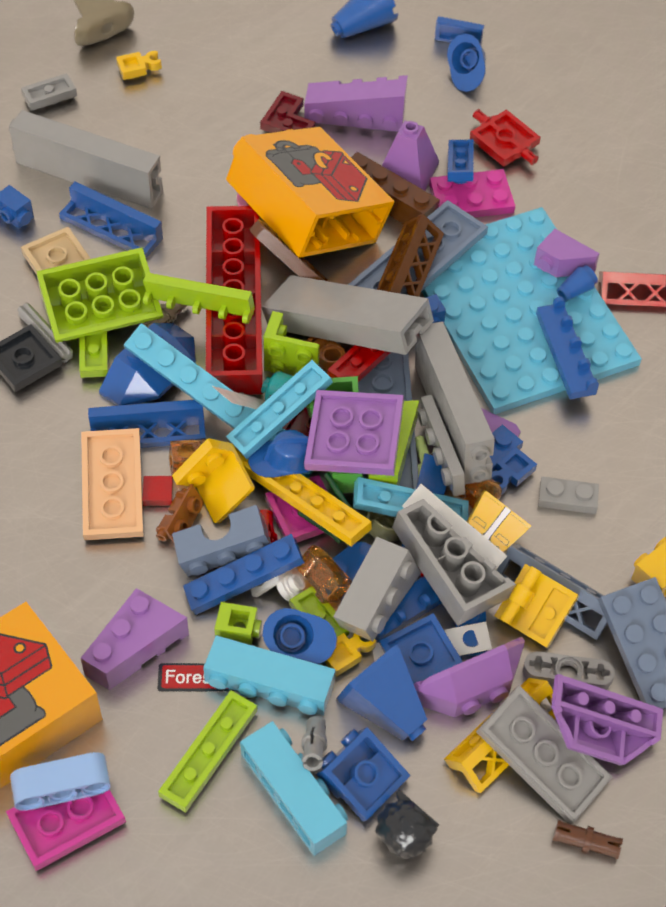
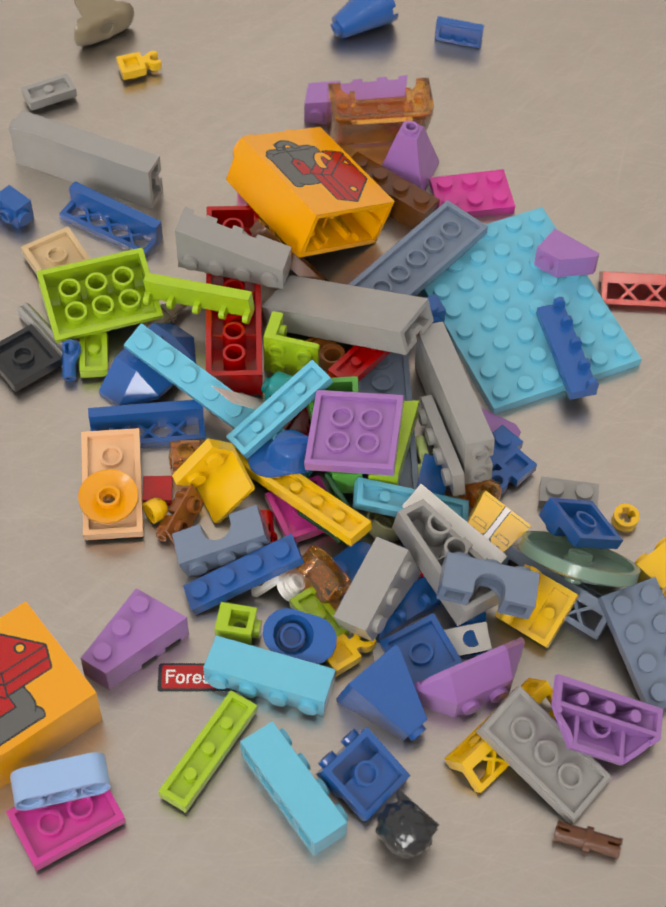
(70, 357): none -> blue arm
(107, 485): none -> light orange dish
(155, 509): none -> yellow hinge
(230, 252): none -> light grey wedge
(284, 114): dark red plate -> none
(314, 743): light grey pin -> none
(376, 119): none -> clear orange windscreen
(406, 256): reddish brown fence -> none
(460, 161): blue plate -> none
(466, 62): blue piece -> none
(505, 137): red plate -> none
(513, 585): none -> sand blue arch
(577, 283): blue cone -> none
(577, 564): none -> sand green dish
(579, 663): light grey beam -> none
(580, 522): none -> blue plate
(627, 509): none -> yellow bush

